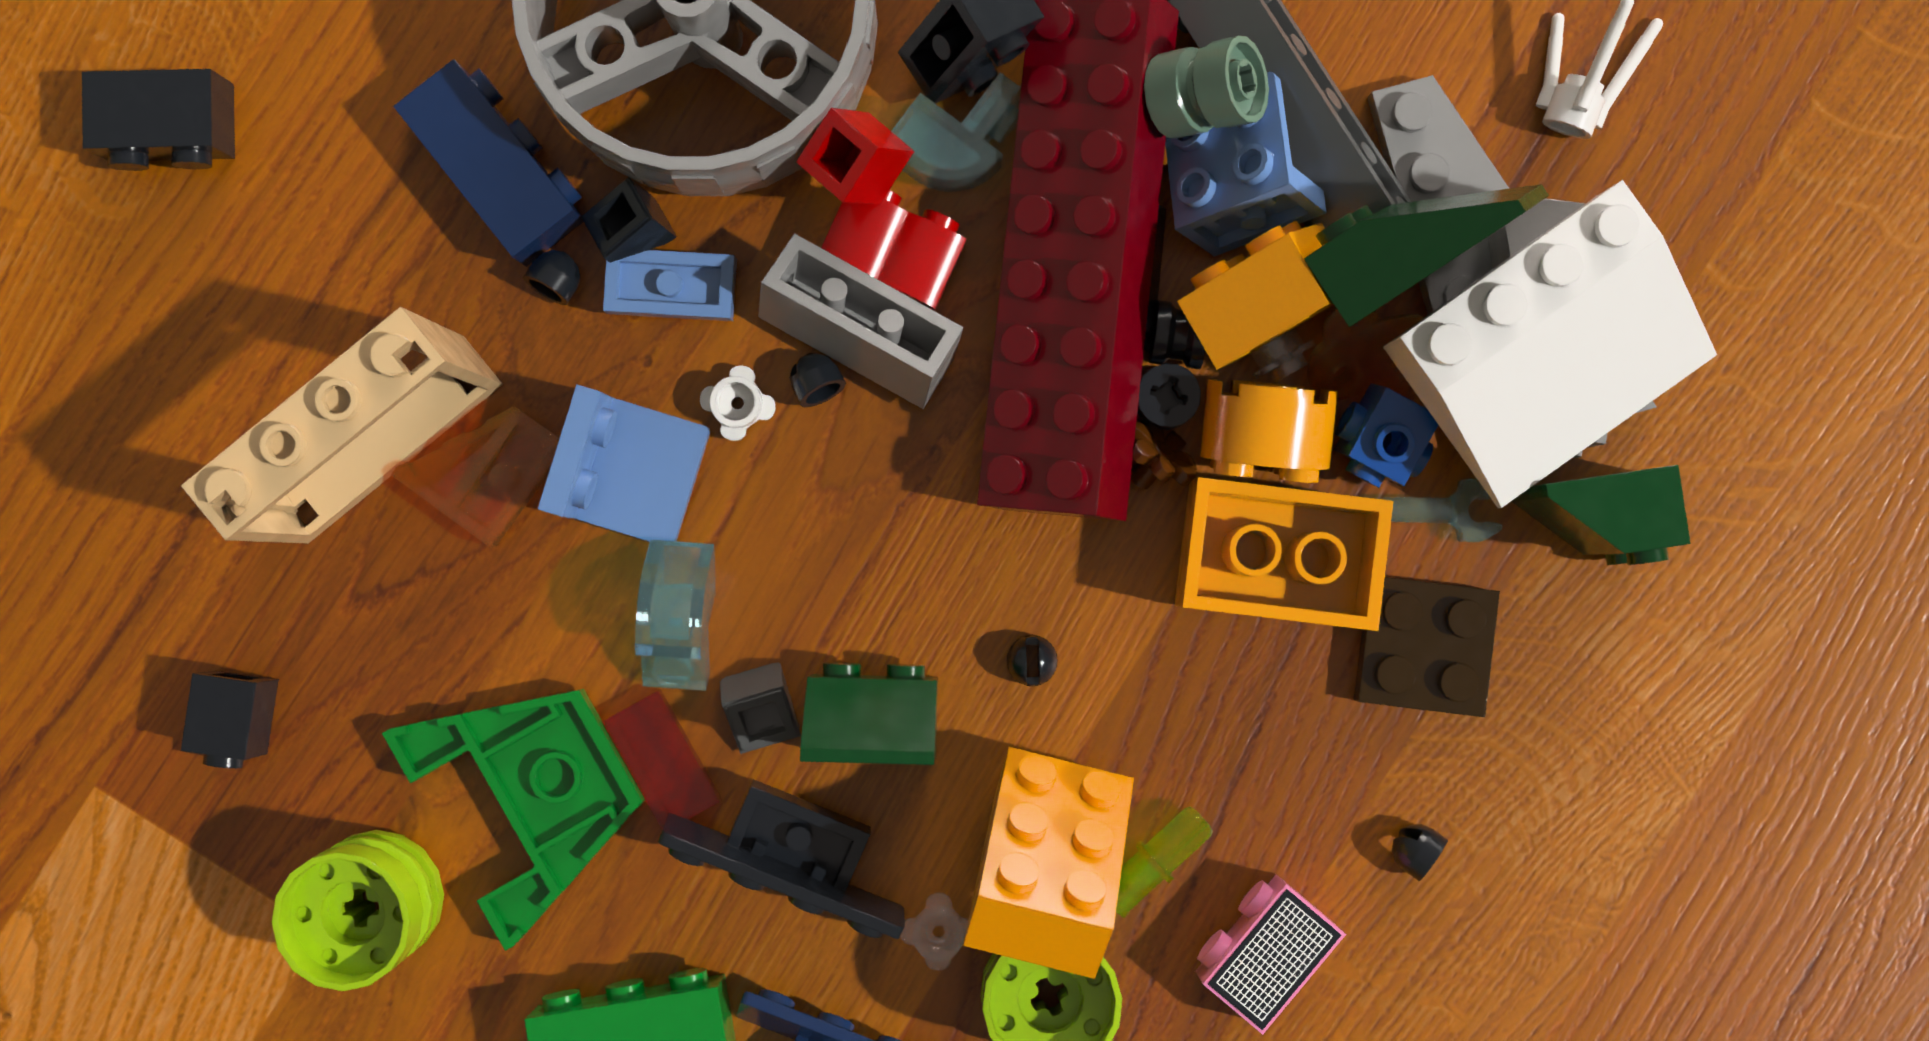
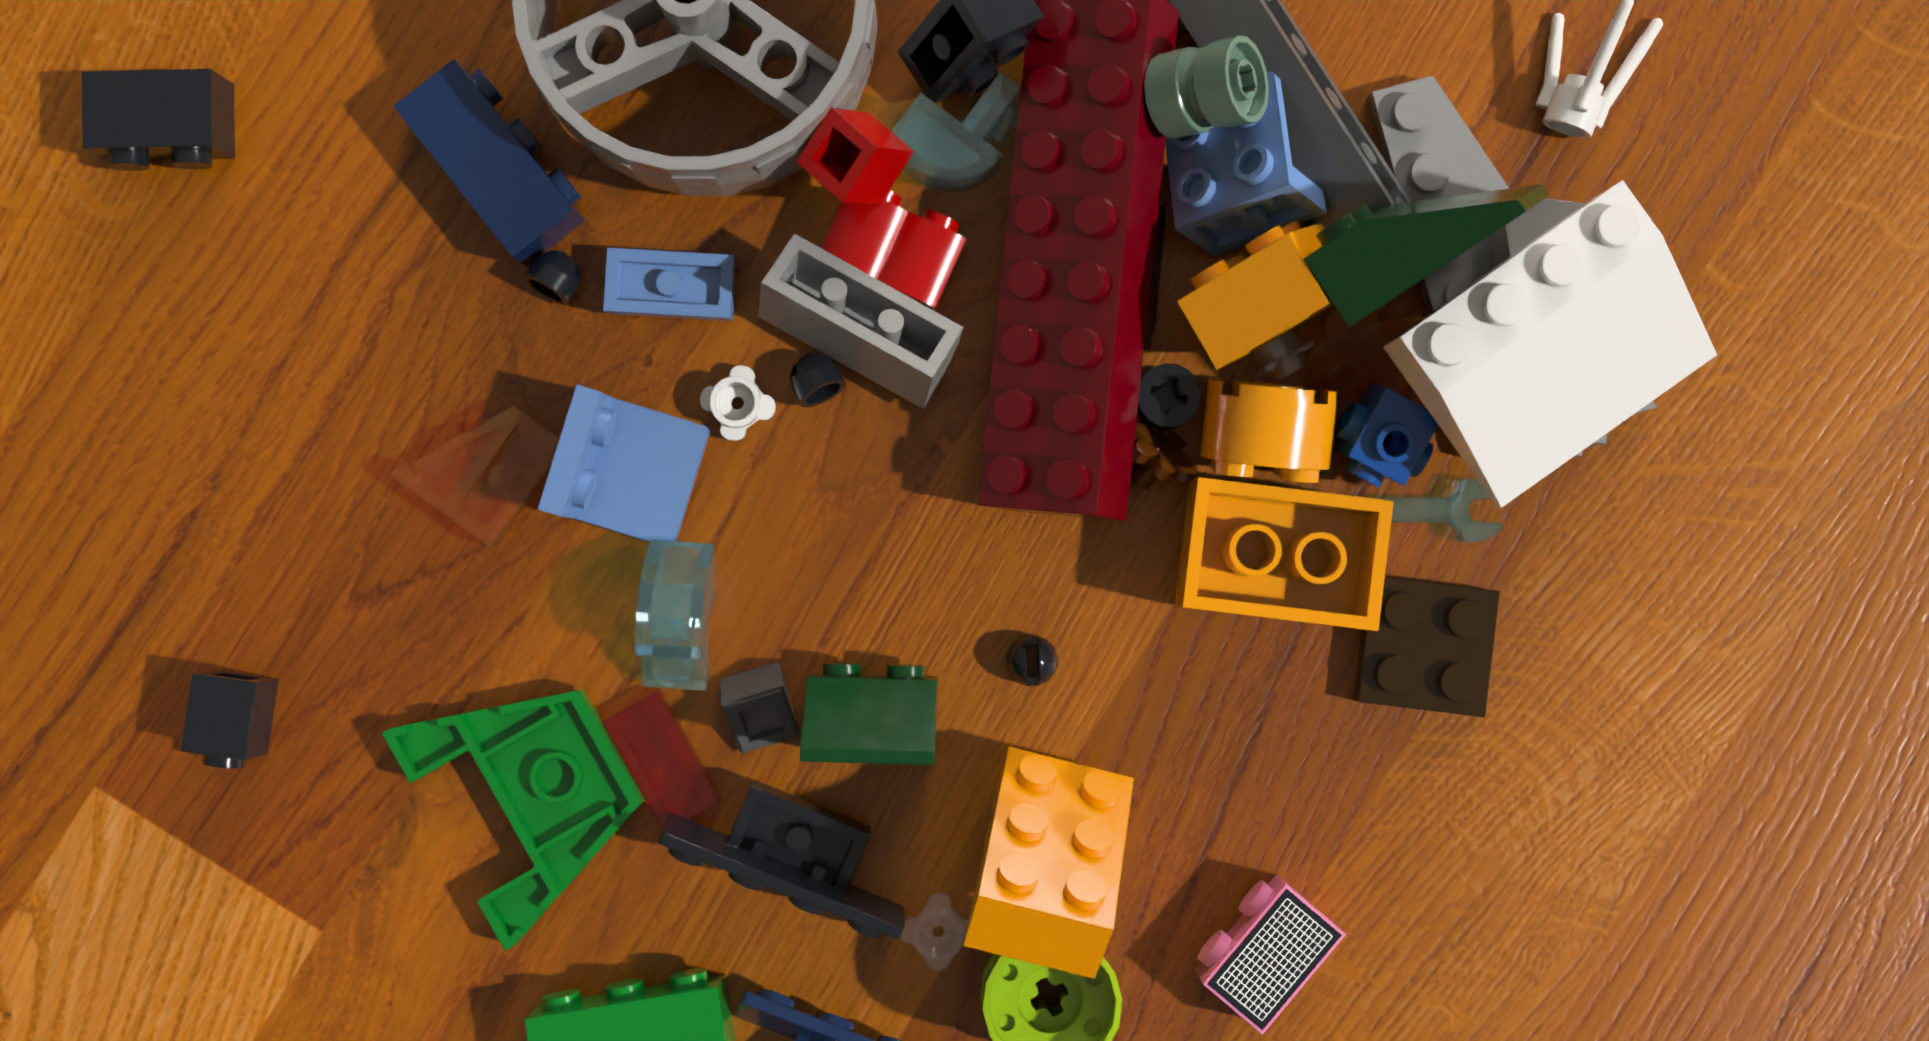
(336, 934): lime wheel -> none
(342, 432): tan window -> none
(627, 222): black slope -> none
(1160, 857): clear neon green axle -> none
(1175, 338): black wheel -> none
(1417, 849): black hinge -> none
(1617, 515): dark green slope -> none

